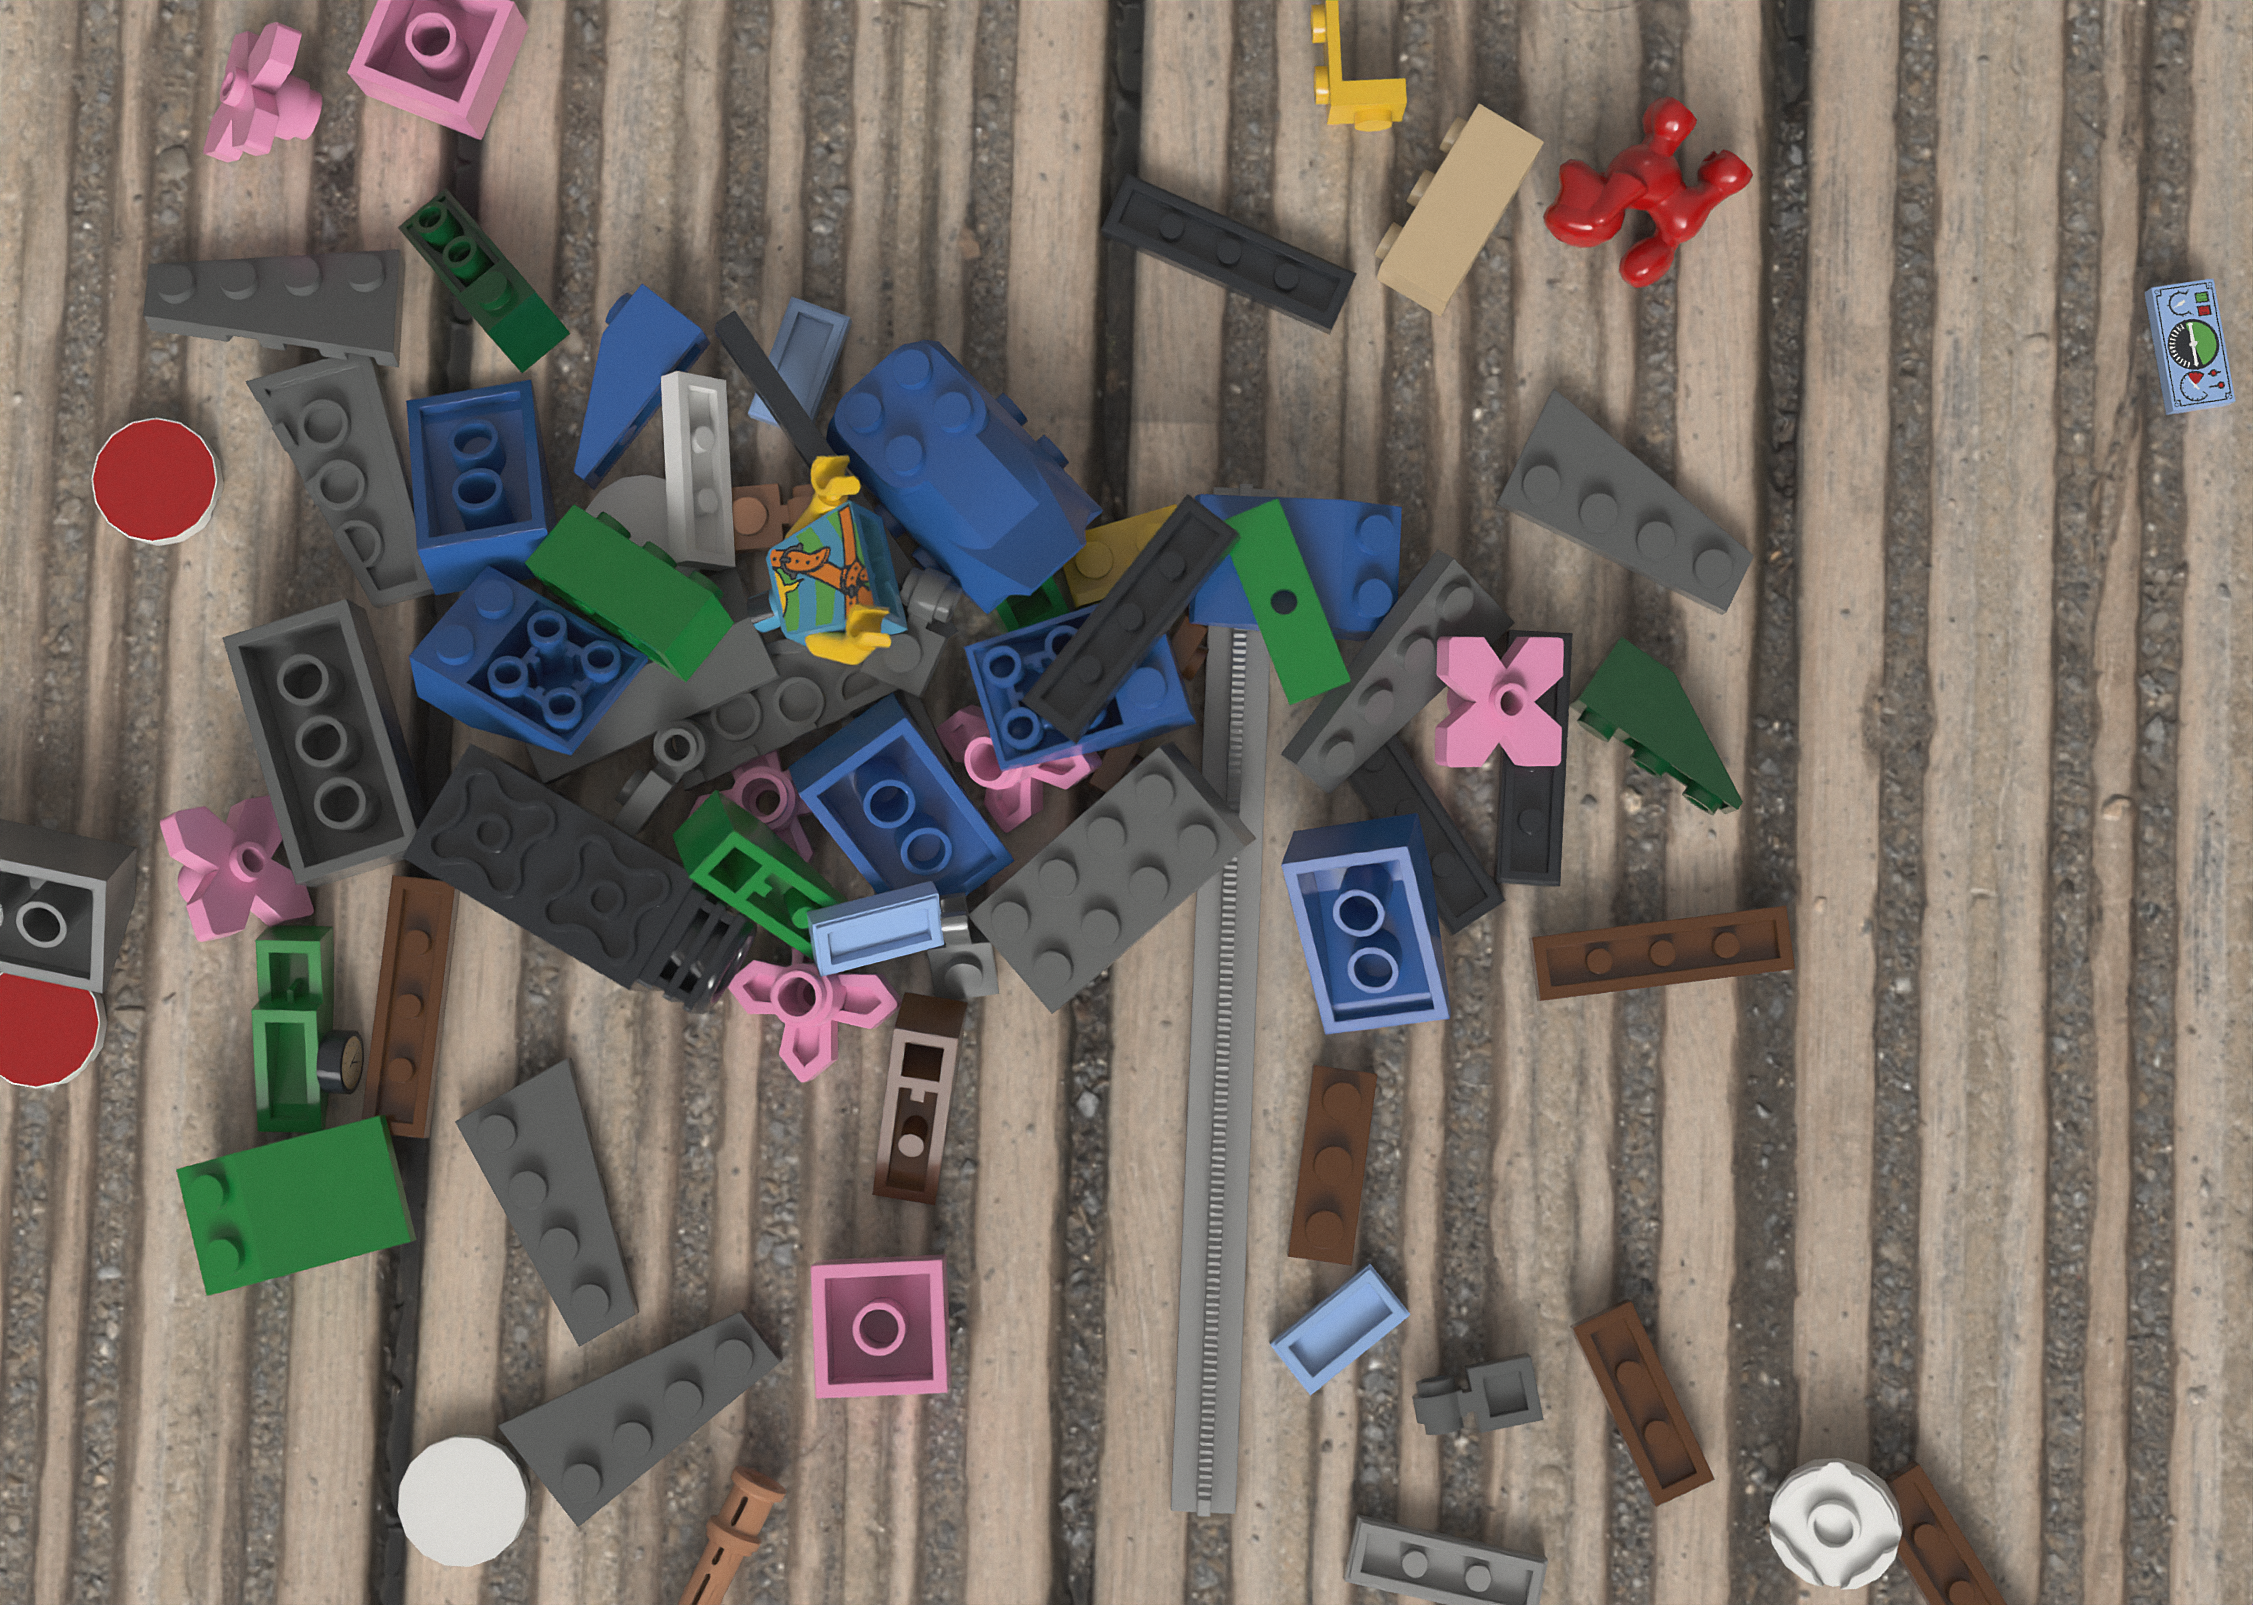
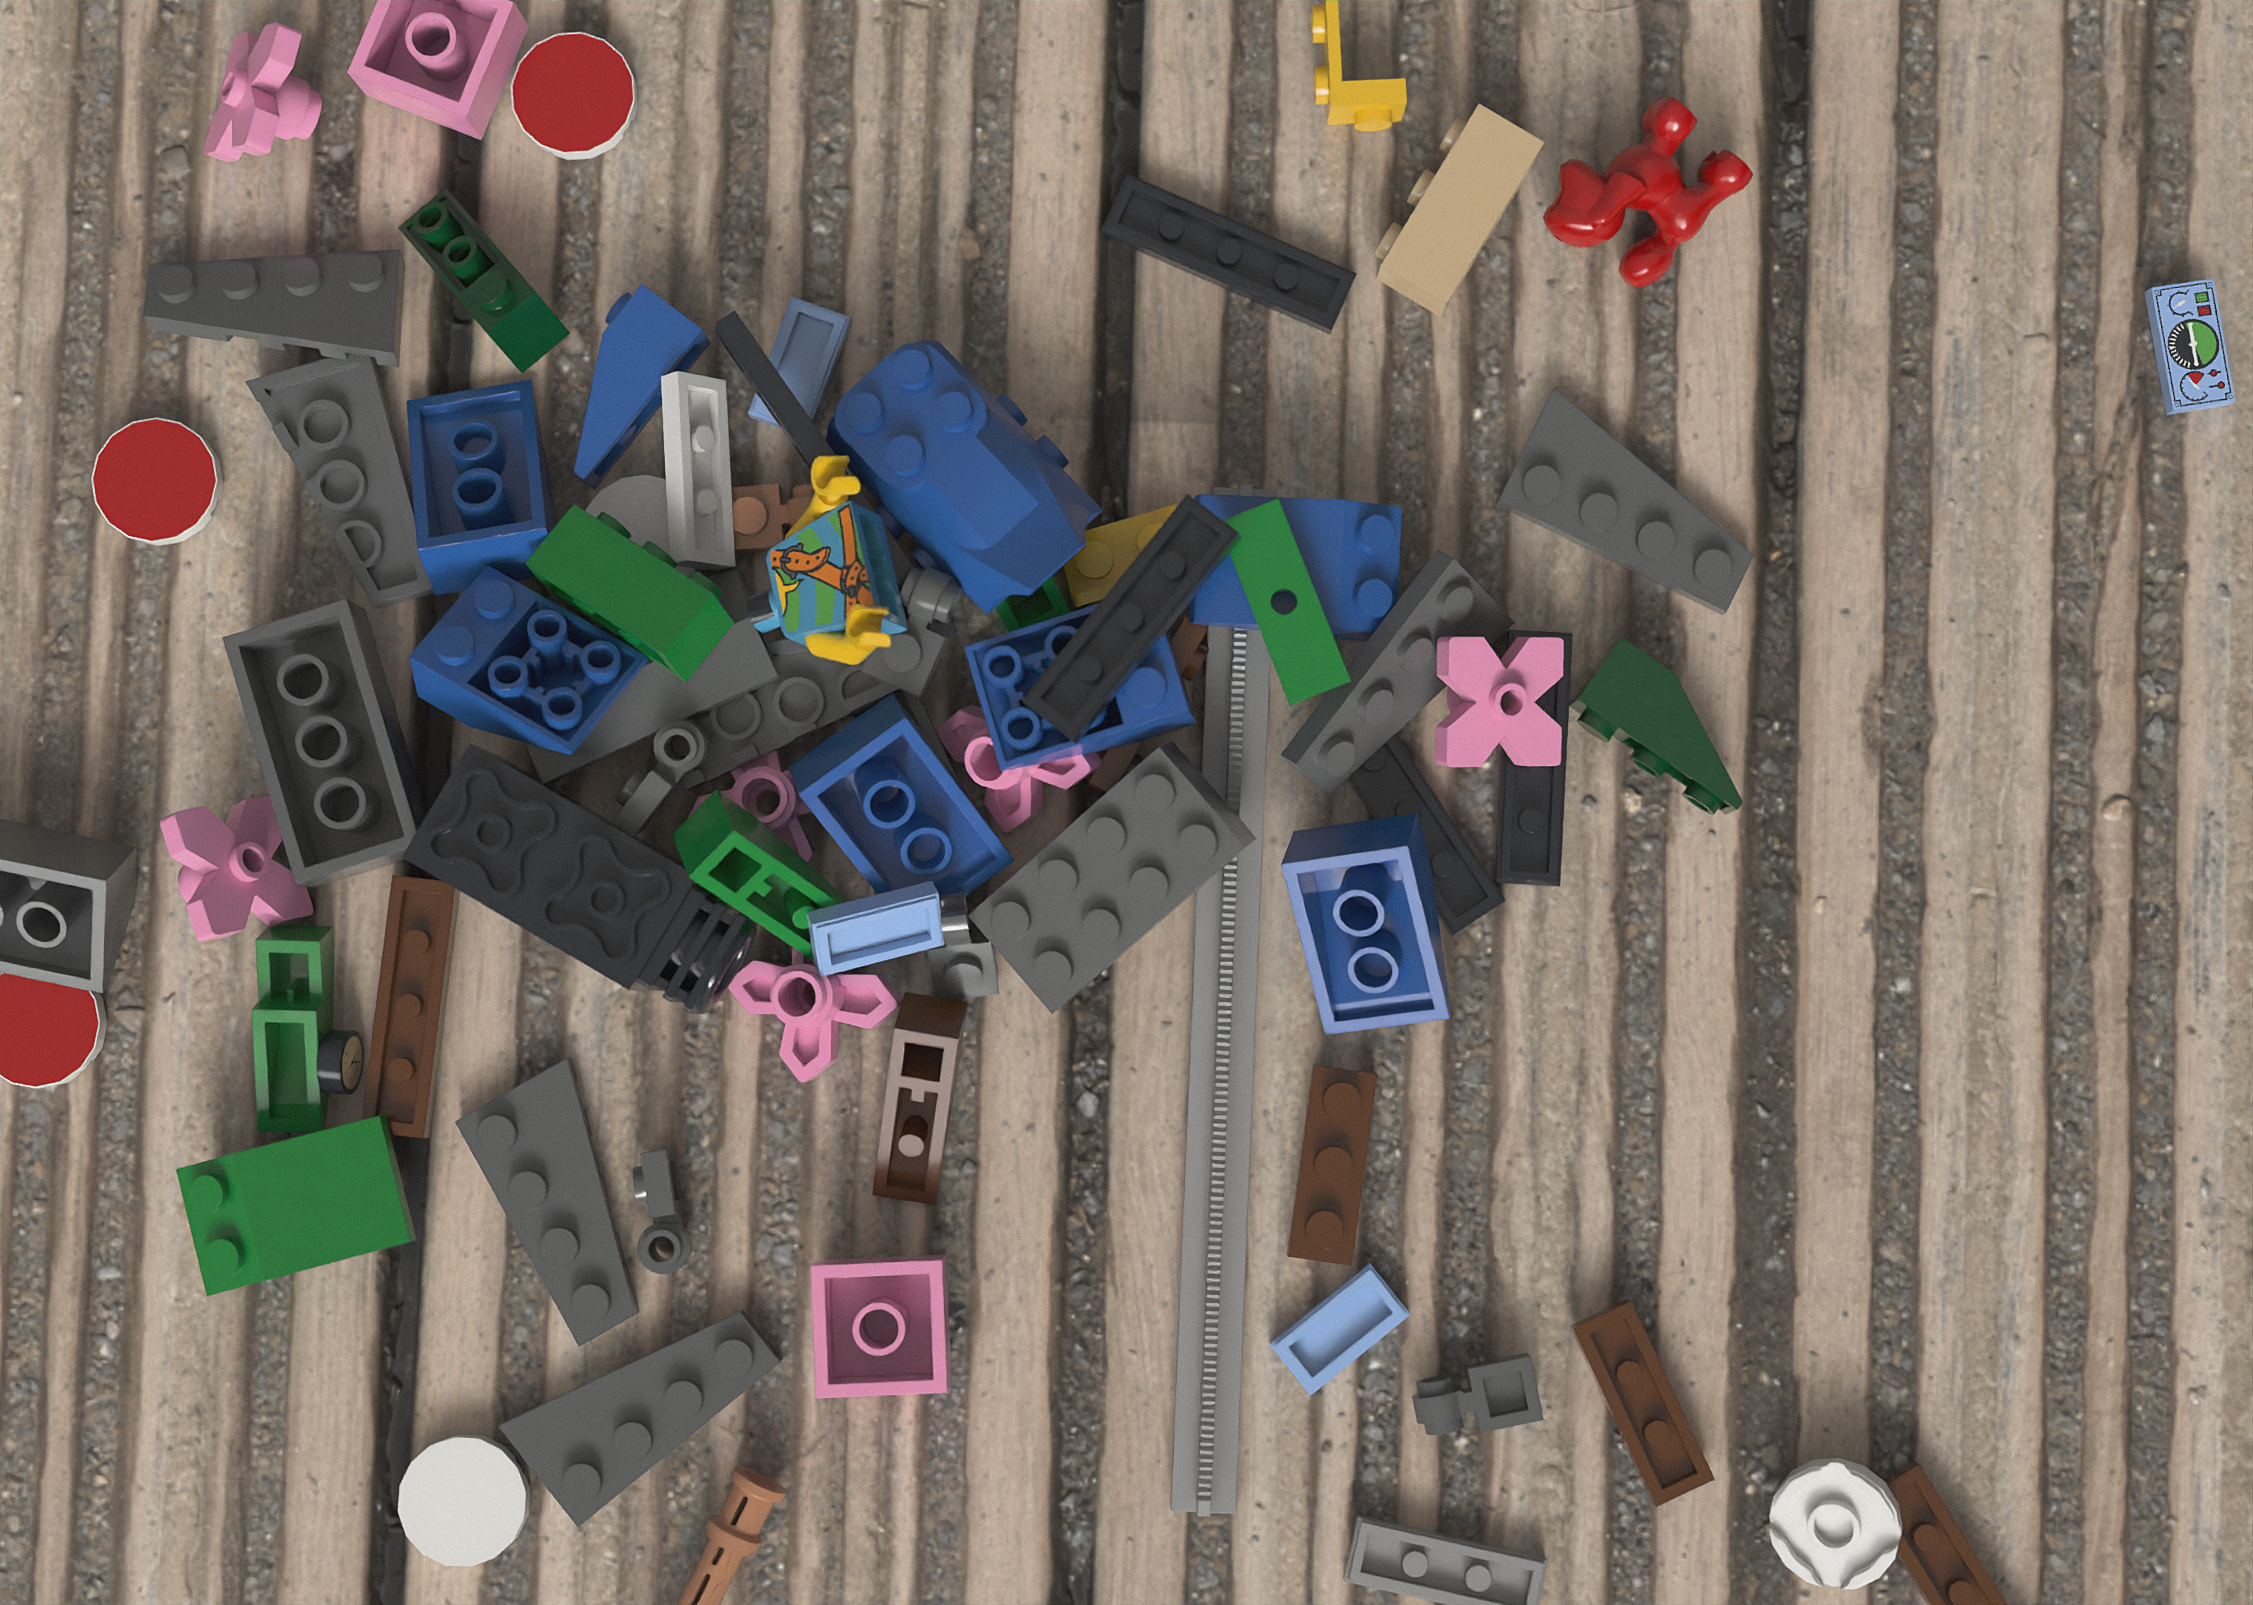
(574, 95): none -> red tile
(660, 1188): none -> dark grey plate
(1661, 953): reddish brown plate -> none

